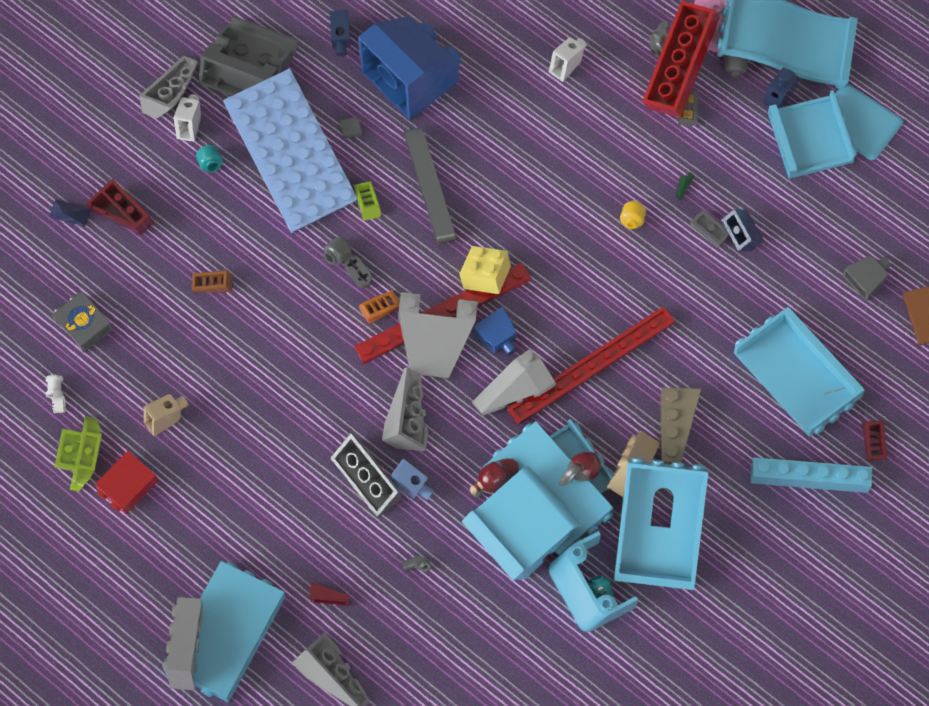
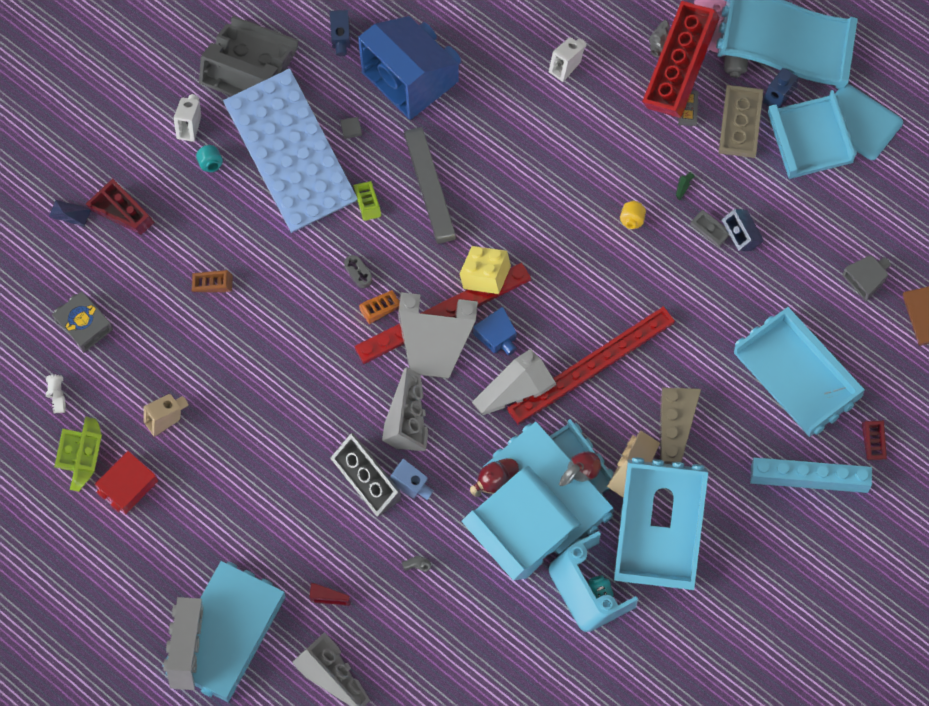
(168, 88): light grey wedge -> none
(337, 251): dark grey head -> none
(740, 121): none -> dark tan plate

